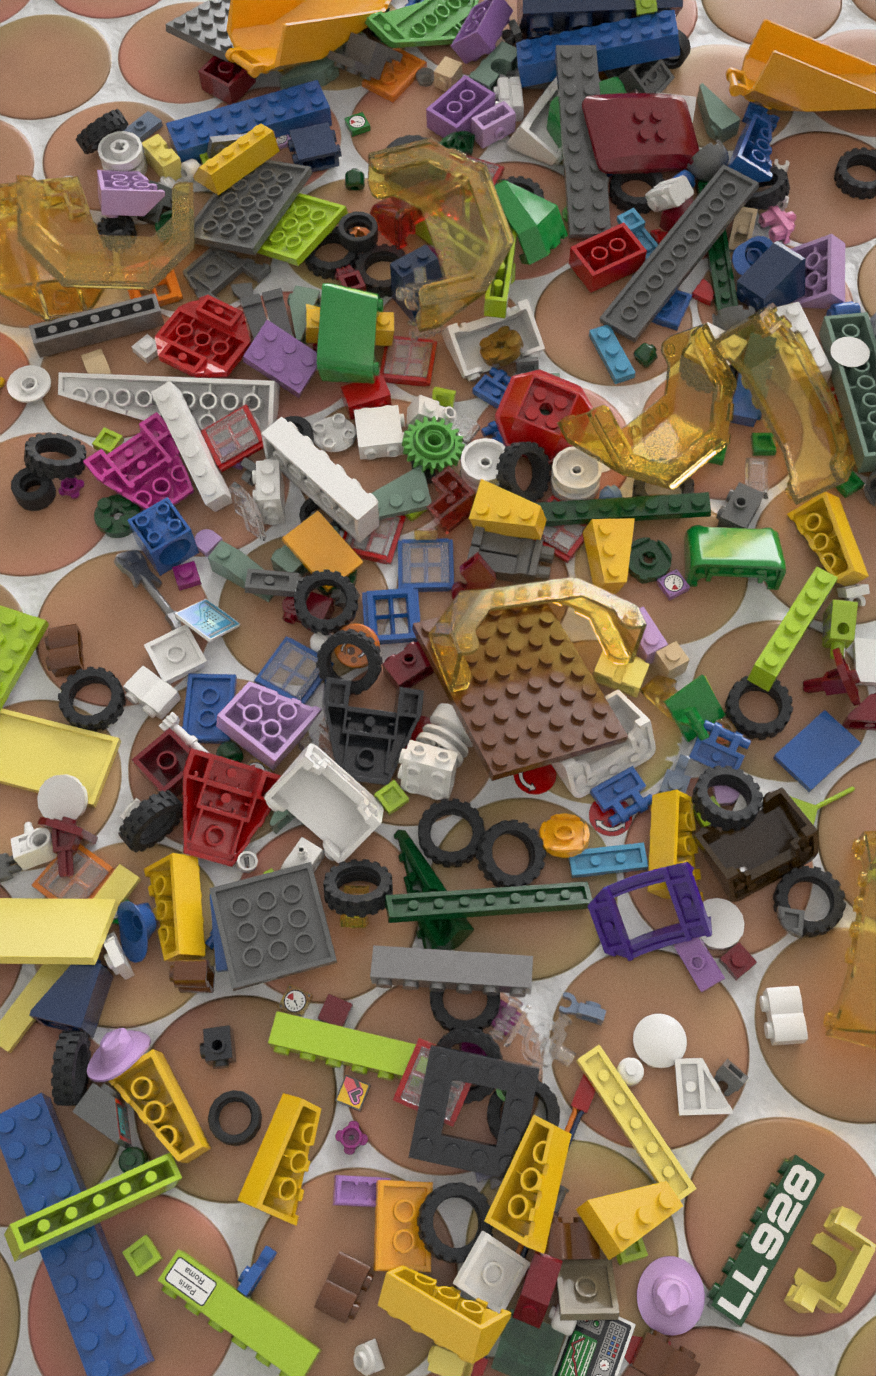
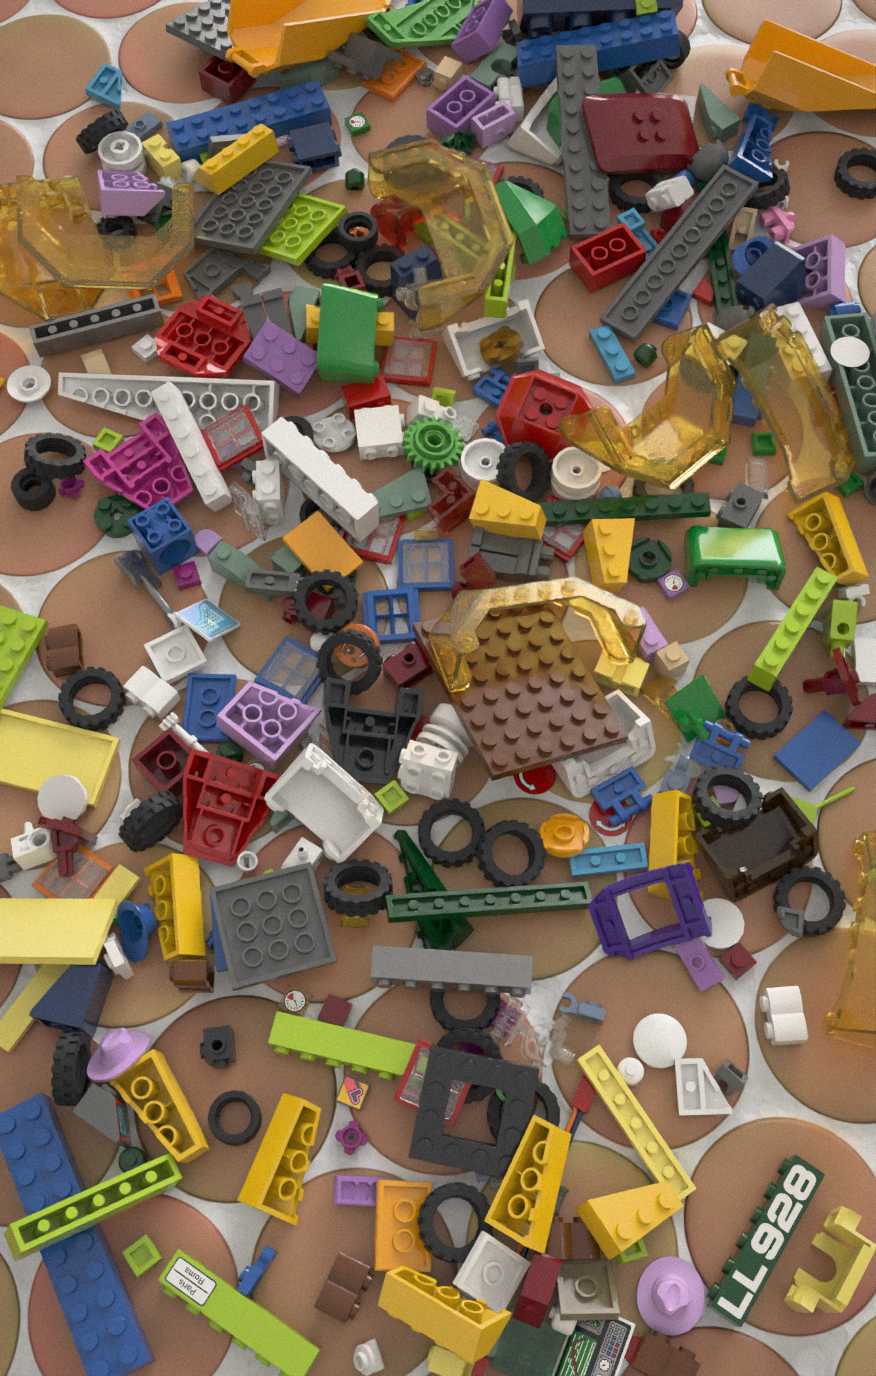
(106, 86): none -> dark azure wing

